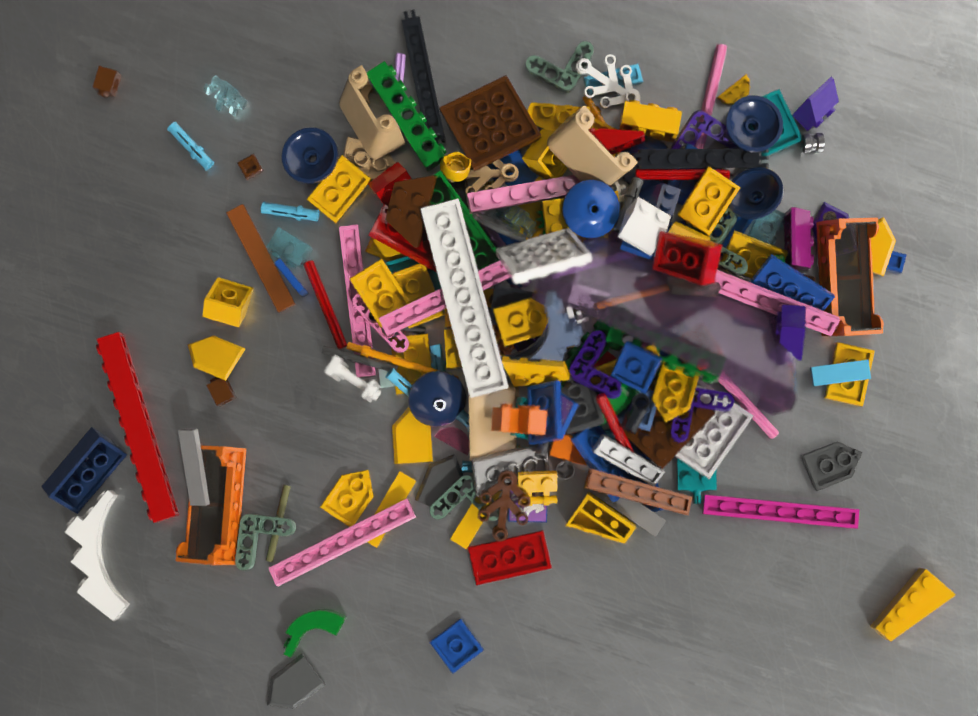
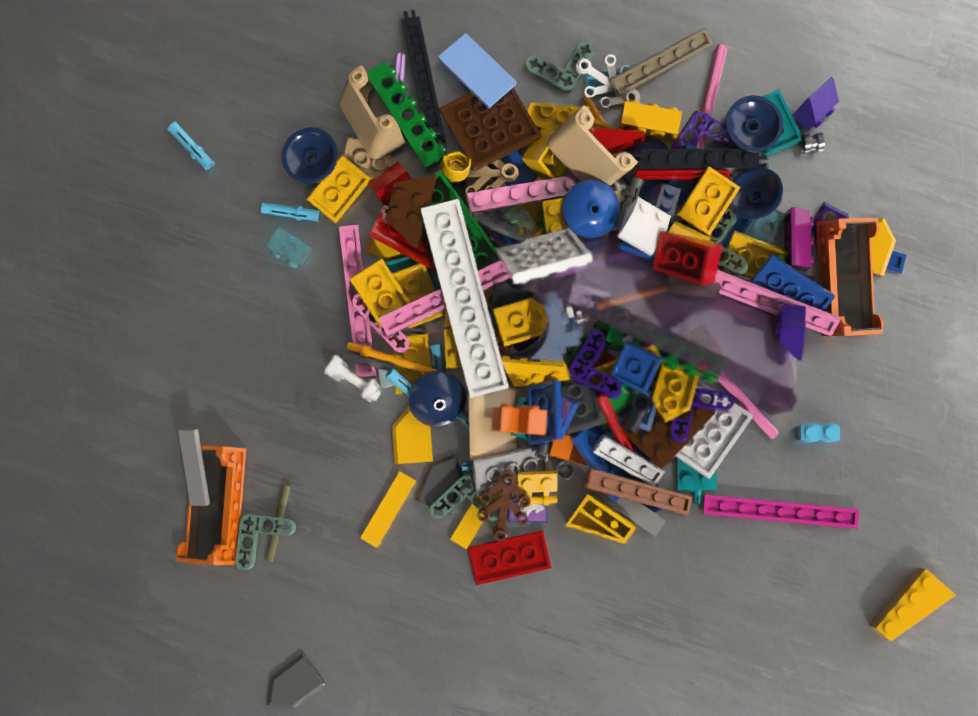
(83, 470): dark blue slope -> none
(89, 559): white arch -> none
(106, 82): reddish brown brick -> none
(138, 427): red brick -> none
(215, 356): yellow tile -> none
(221, 391): reddish brown brick -> none
(226, 91): clear light blue piece -> none
(227, 302): yellow slope -> none
(250, 166): reddish brown tile -> none
(260, 258): dark orange tile -> none
(291, 277): blue tile -> none
(317, 619): green arch -> none
(325, 304): red axle -> none
(342, 542): bright pink plate -> none
(349, 497): yellow tile -> none
(455, 438): clear pink tile -> none
(456, 646): blue tile -> none
(477, 70): none -> light blue tile
(661, 62): none -> dark tan tile
(736, 91): yellow tile -> none
(822, 433): none -> medium azure brick
(831, 464): dark grey tile -> none
(840, 373): medium azure tile -> none
(854, 391): yellow tile -> none

